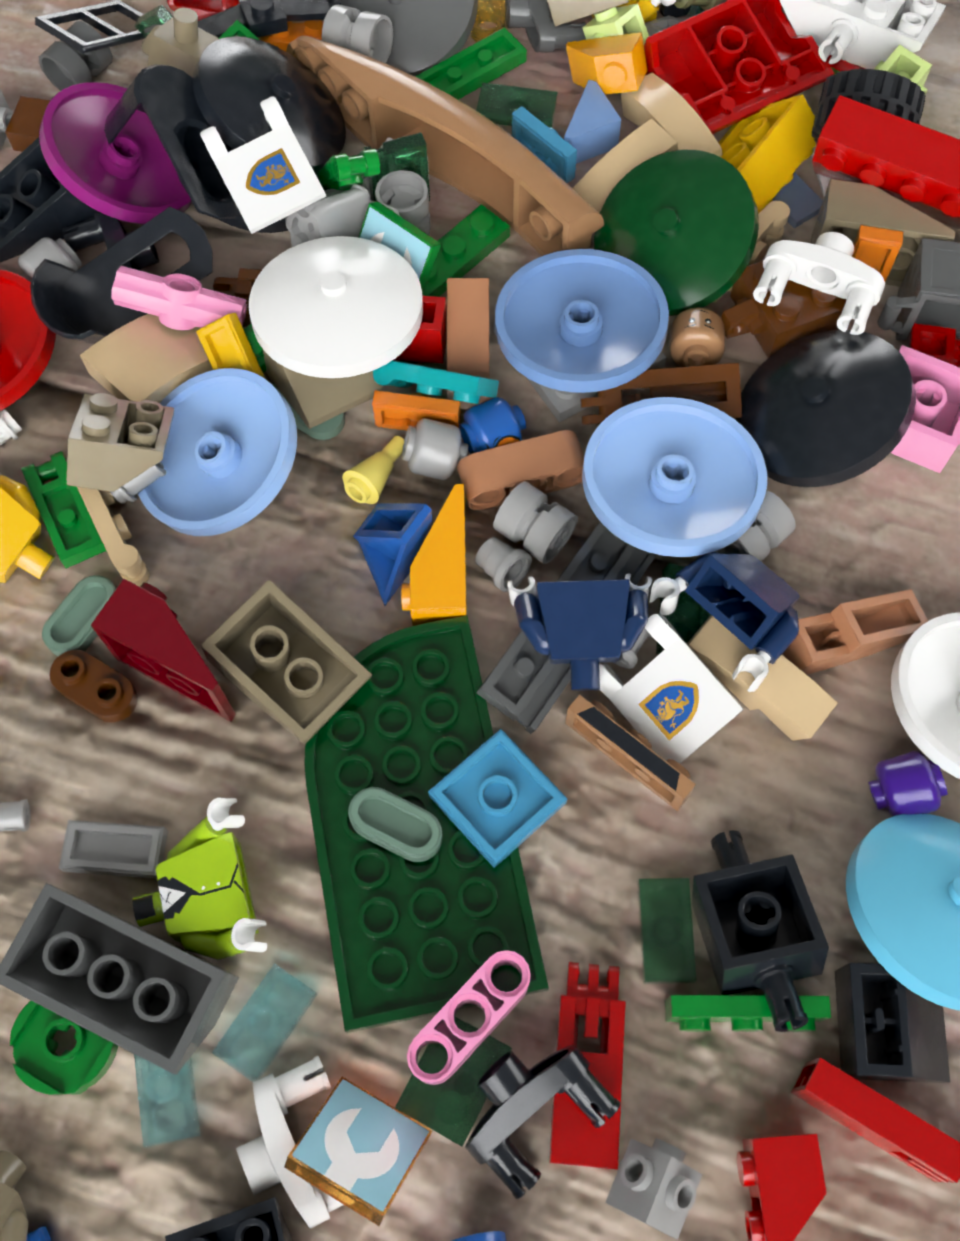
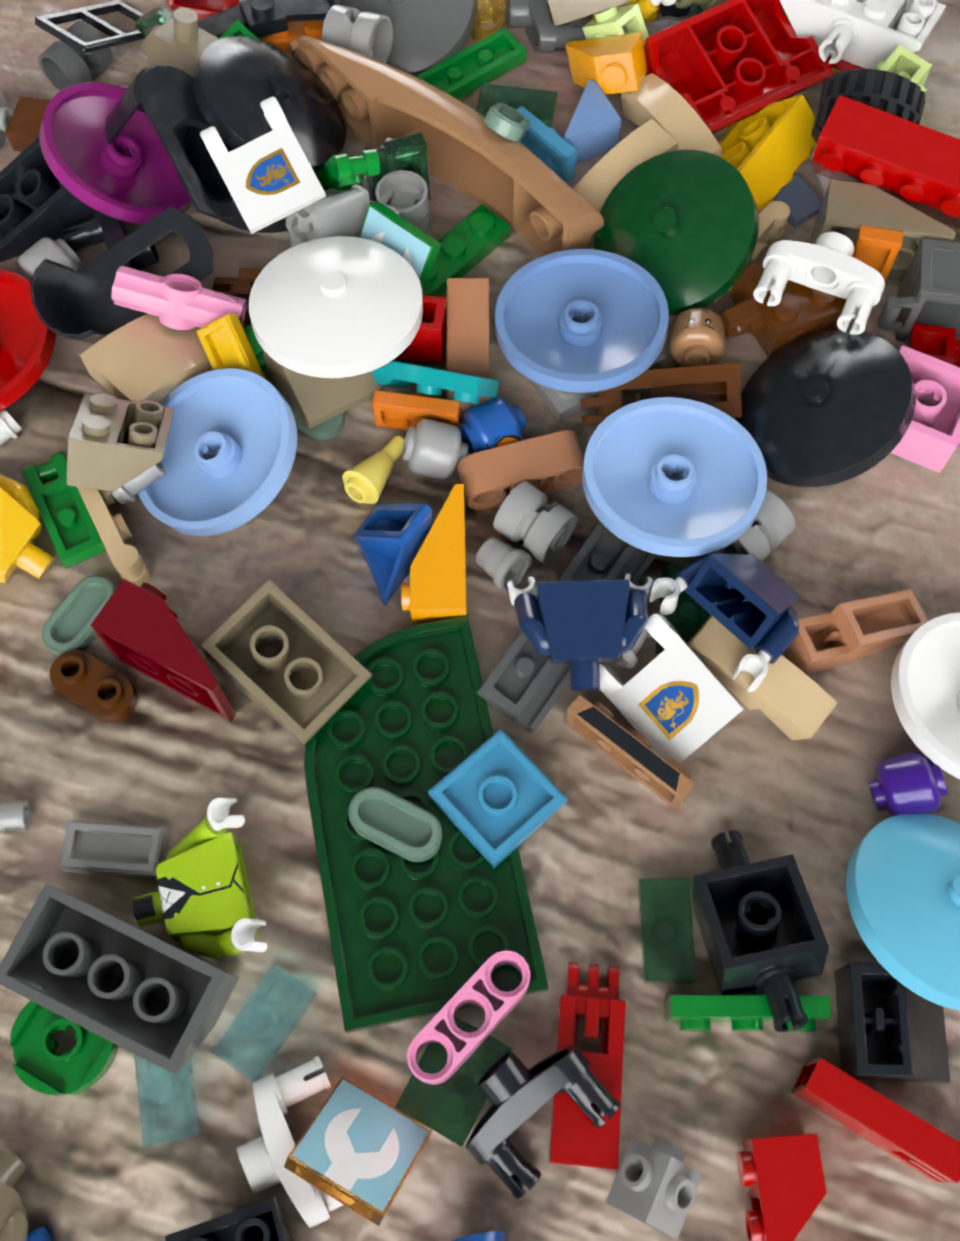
(507, 122): none -> sand green tile

